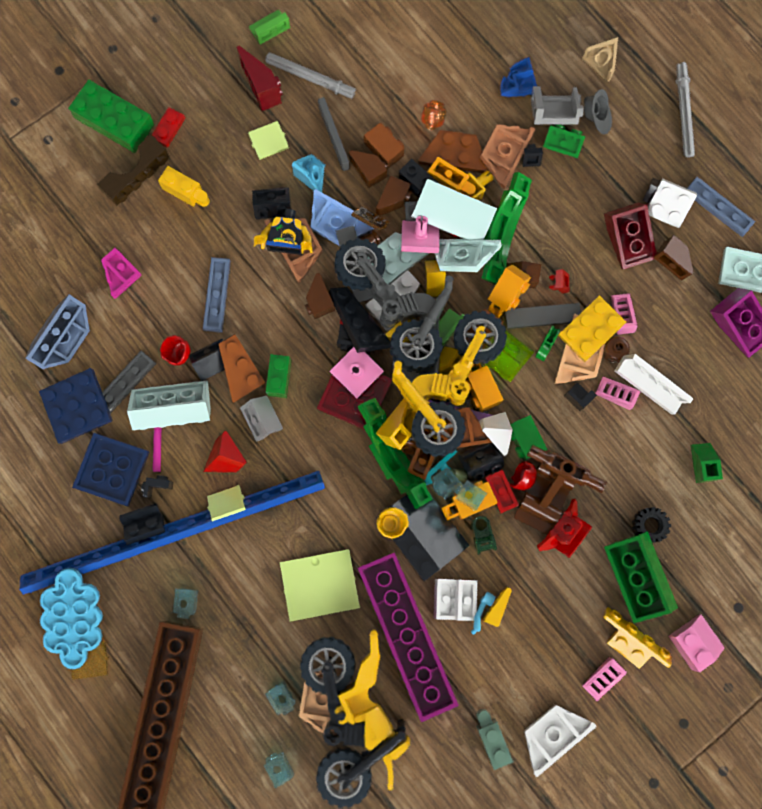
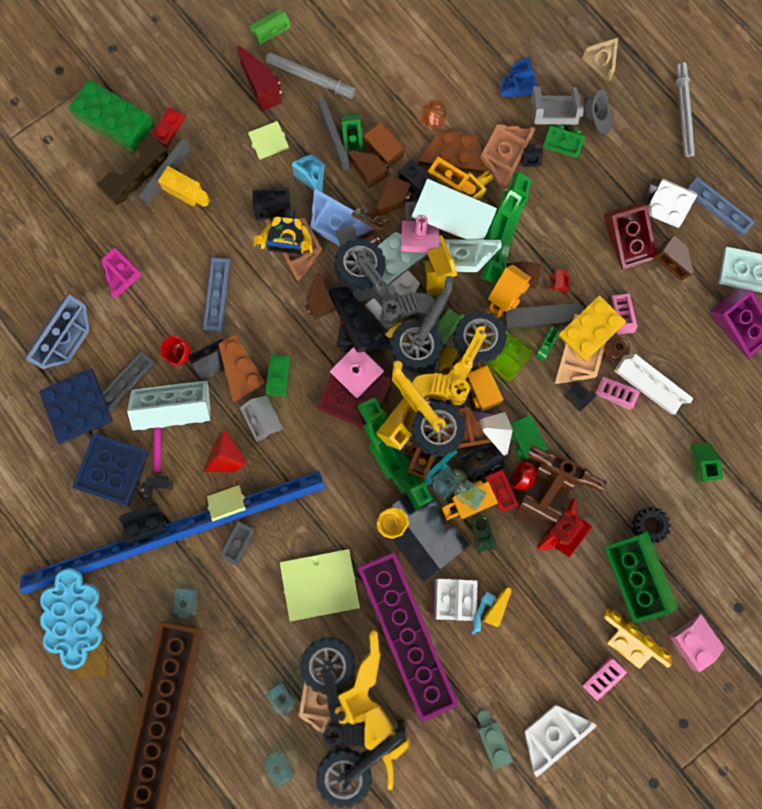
(173, 161): none -> dark grey tile
(237, 543): none -> dark grey plate
(351, 132): none -> green slope
(442, 261): none -> yellow panel

